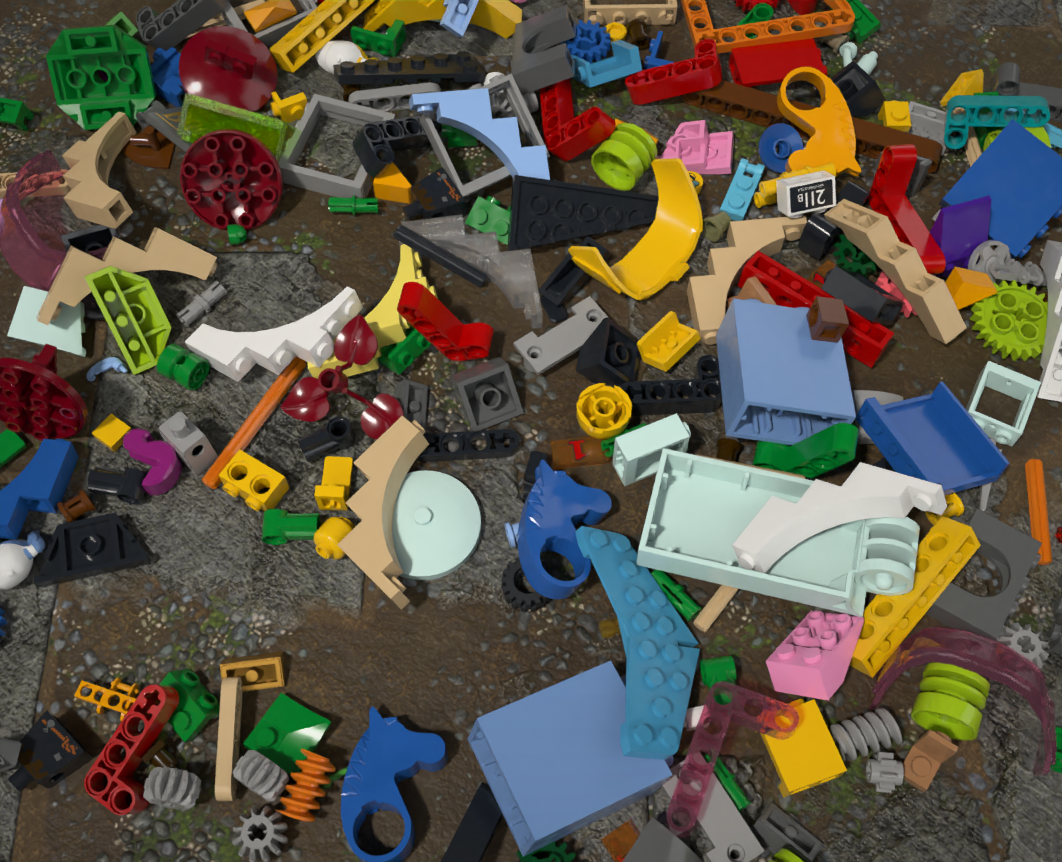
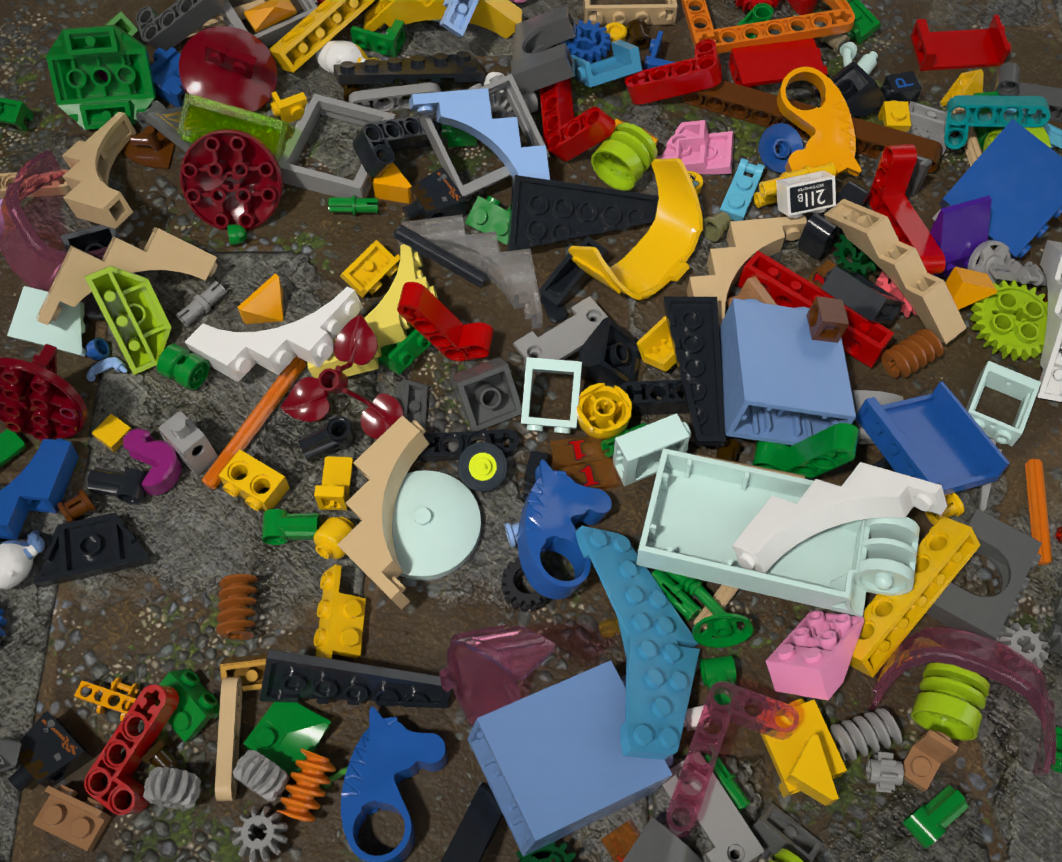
(71, 818): none -> medium nougat bracket
(97, 349): none -> blue hinge
(235, 605): none -> dark orange piece
(264, 304): none -> light orange slope
(312, 677): none -> black wing
(340, 619): none -> yellow bracket
(370, 268): none -> yellow bracket
(482, 466): none -> black wheel
(487, 662): none -> clear pink piece
(550, 366): none -> light aqua window
(593, 474): none -> clear orange tile
(696, 346): none -> black wing
(720, 623): none -> green dish
(812, 773): none -> yellow slope
(901, 87): none -> black brick
(912, 353): none -> dark orange piece
(929, 821): none -> green piece
(960, 47): none -> red panel

